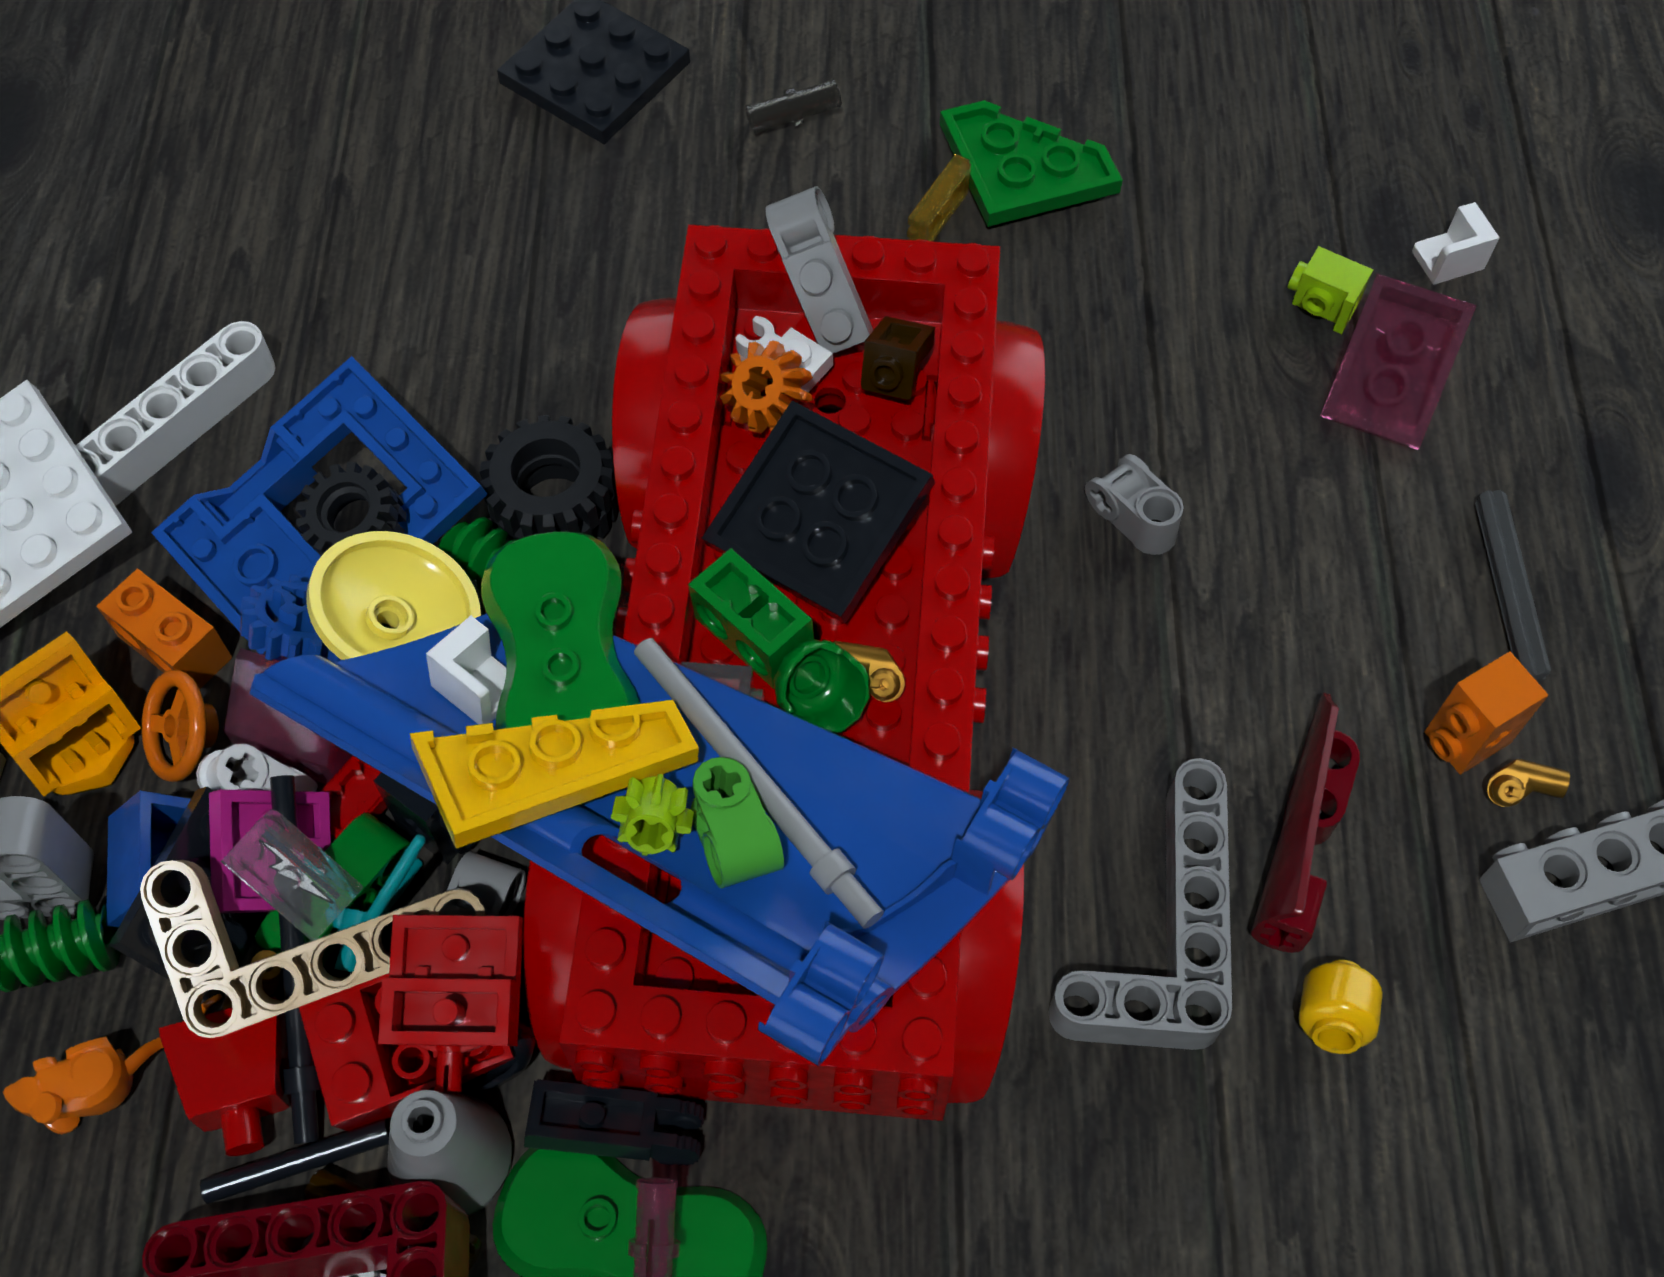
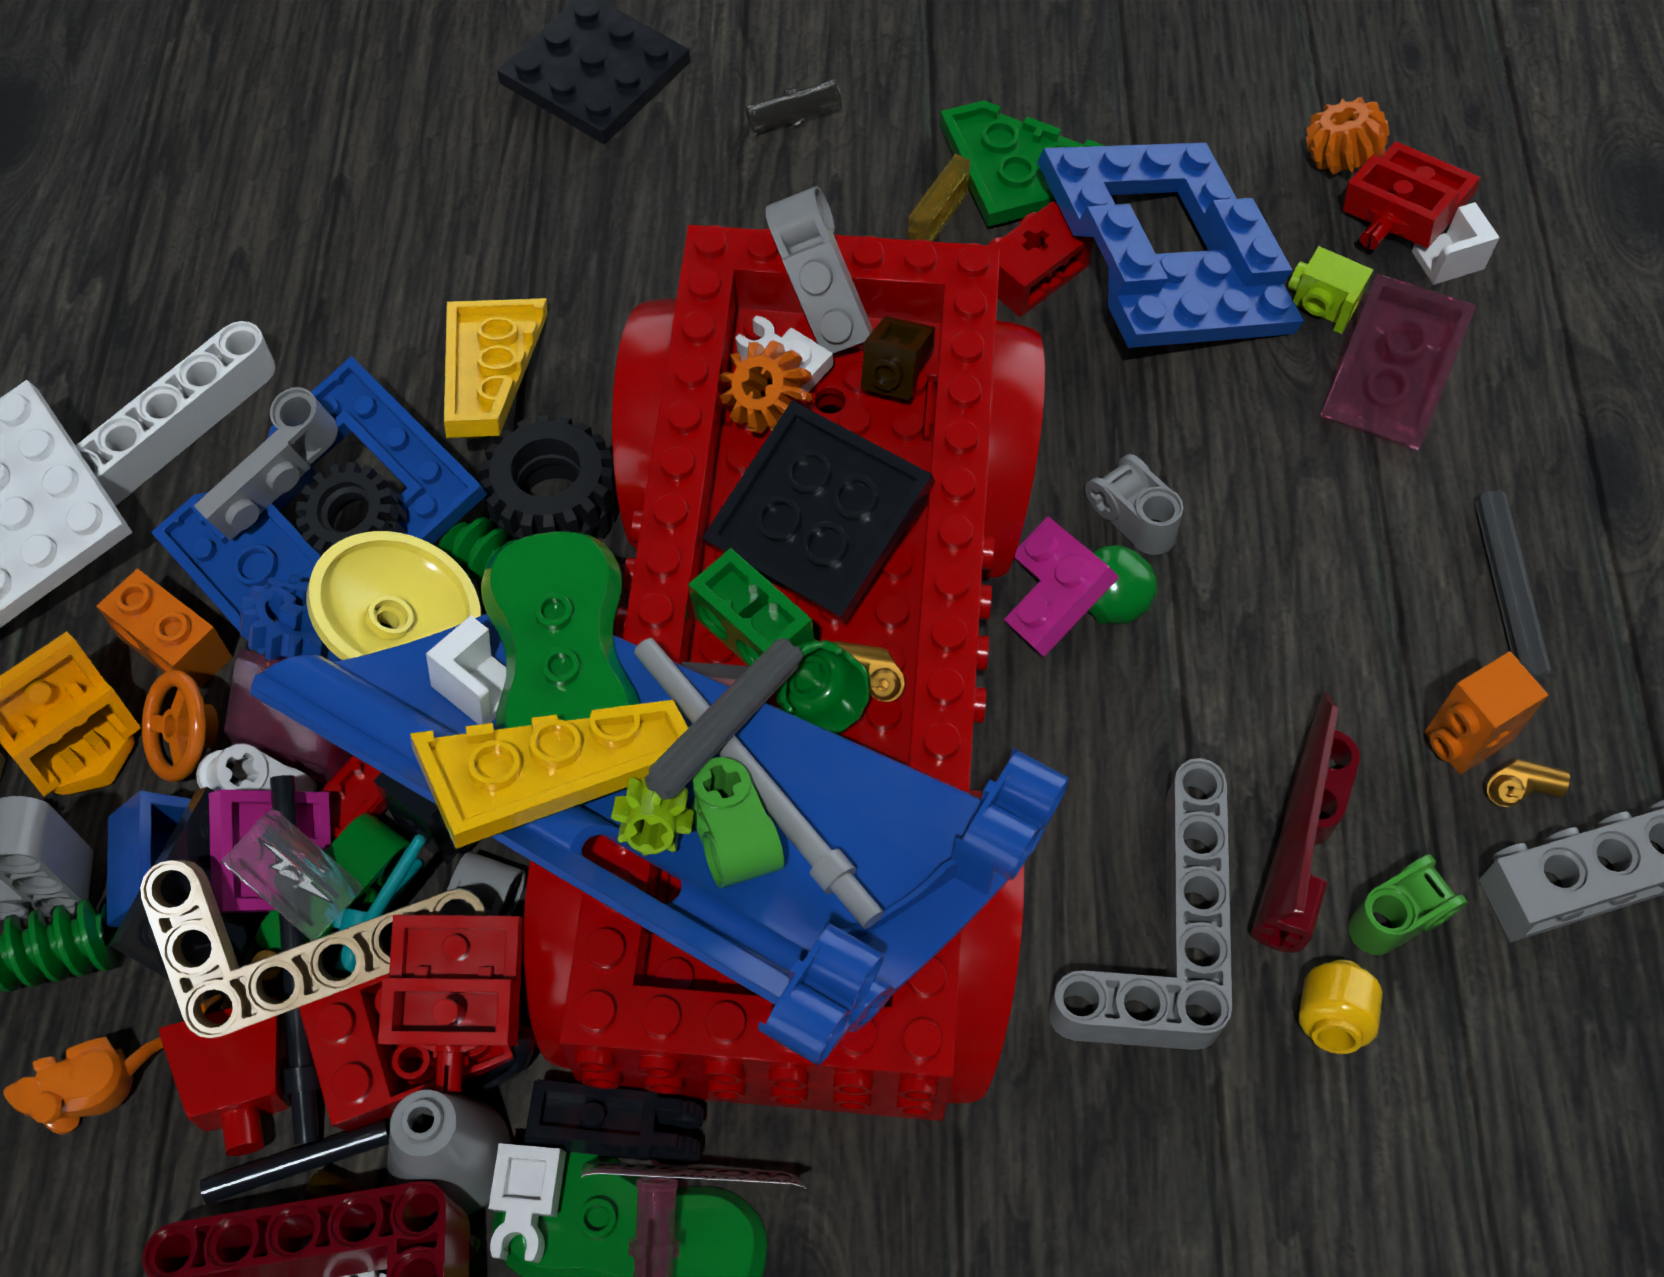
(274, 465): none -> light grey plate
(486, 361): none -> yellow wing
(525, 1187): none -> white plate
(690, 1172): none -> sticker
(722, 719): none -> dark grey axle
(1039, 258): none -> red brick
(1068, 585): none -> dark pink plate
(1131, 593): none -> green hair
(1177, 296): none -> blue piece
(1347, 135): none -> orange gear
(1407, 195): none -> red plate
(1411, 901): none -> bright green piece

